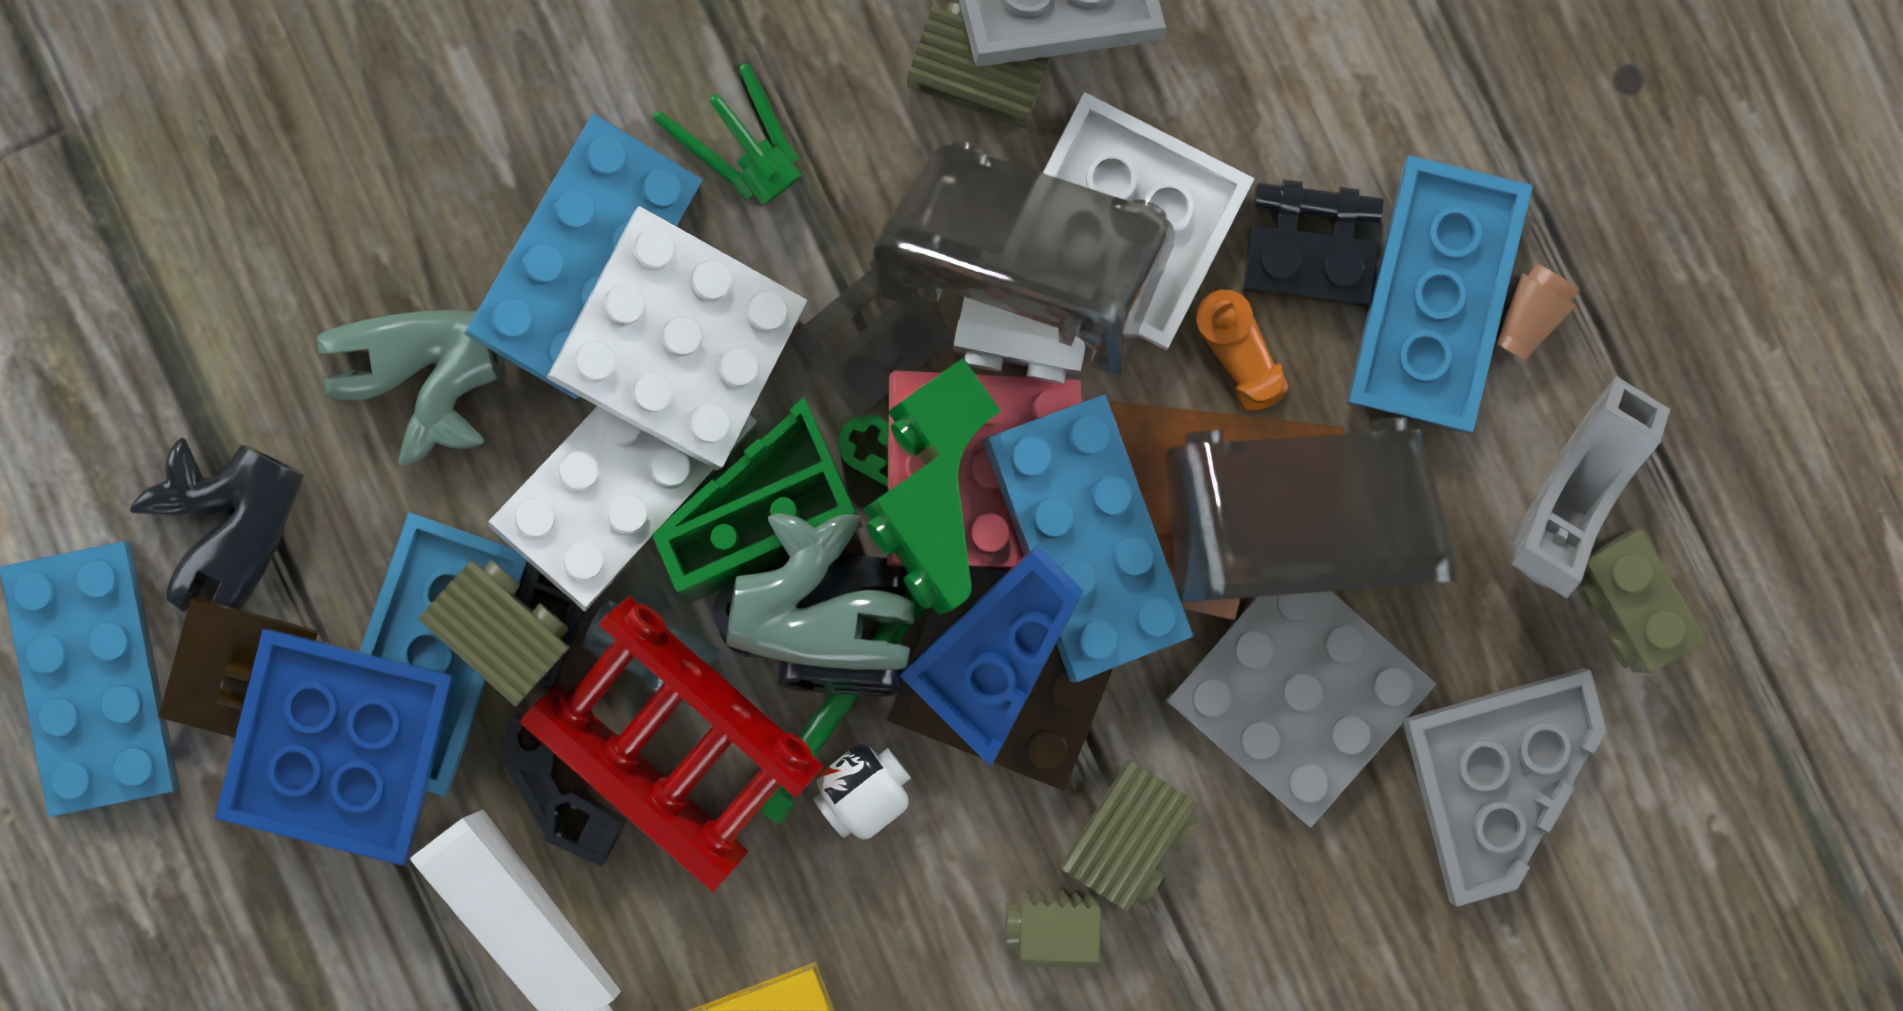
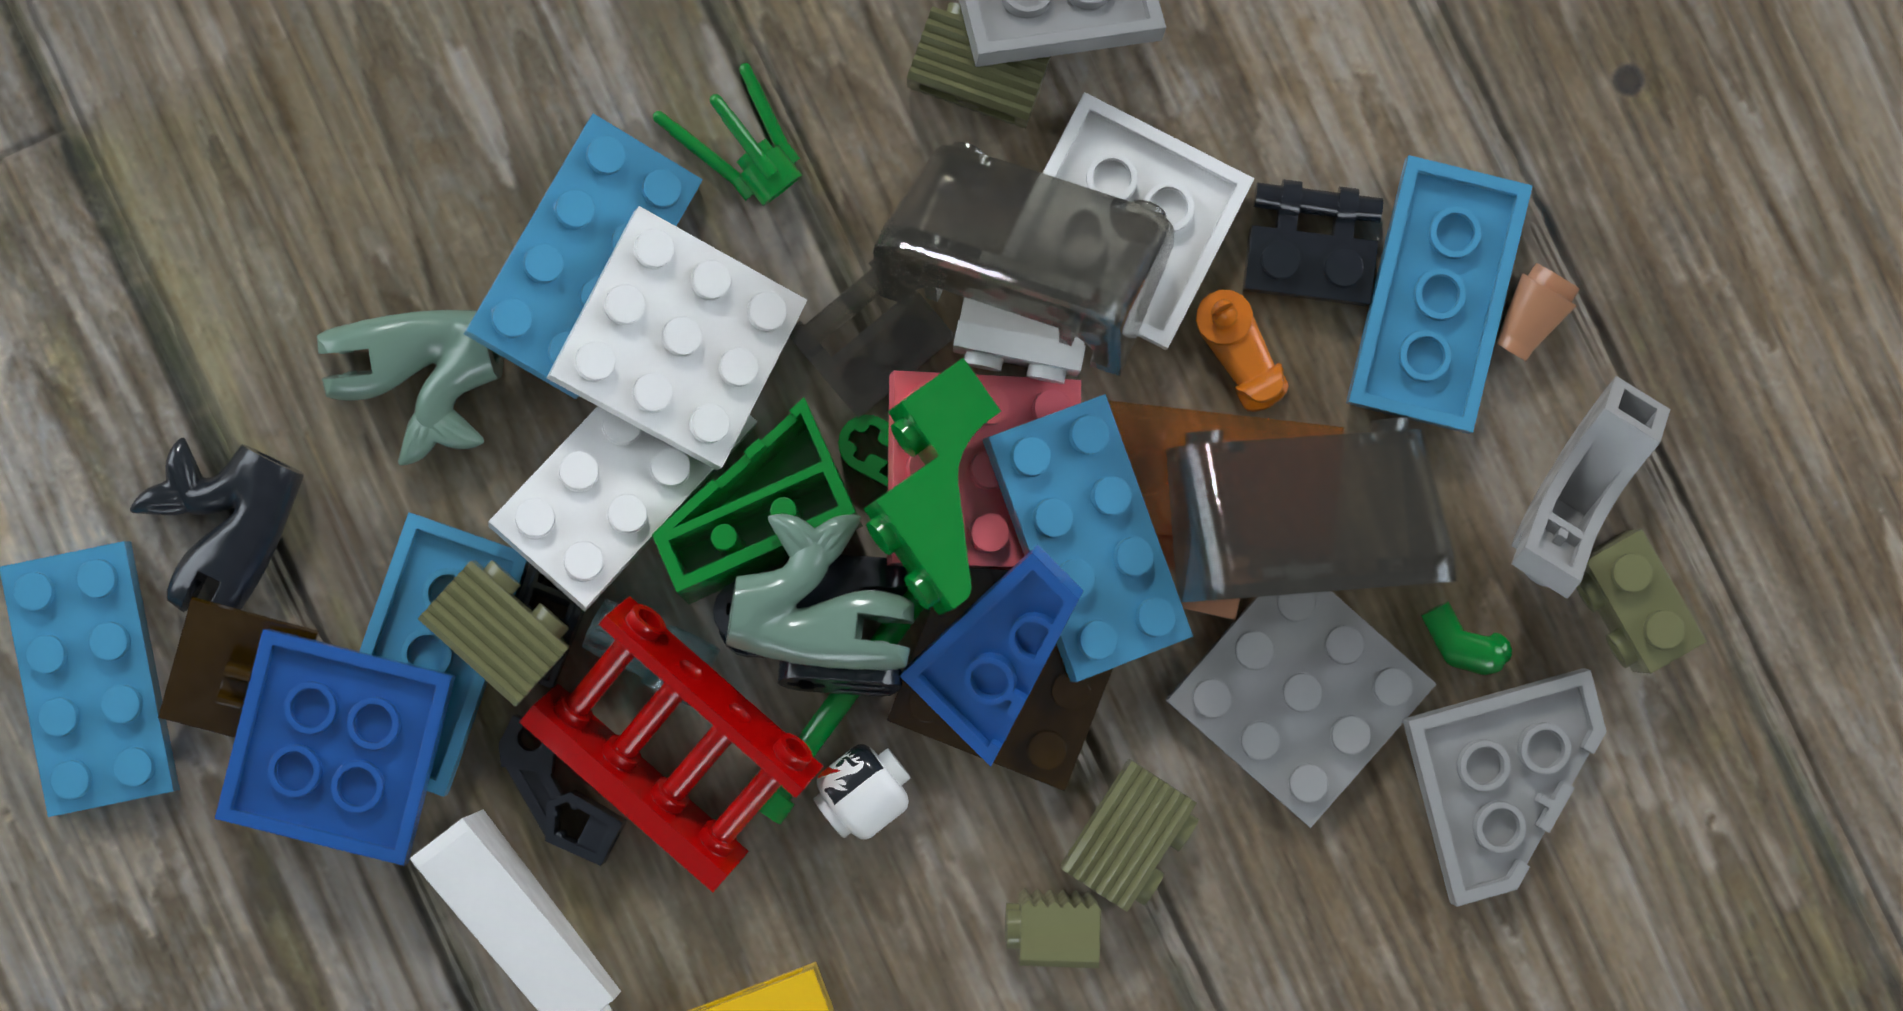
(1465, 649): none -> green arm

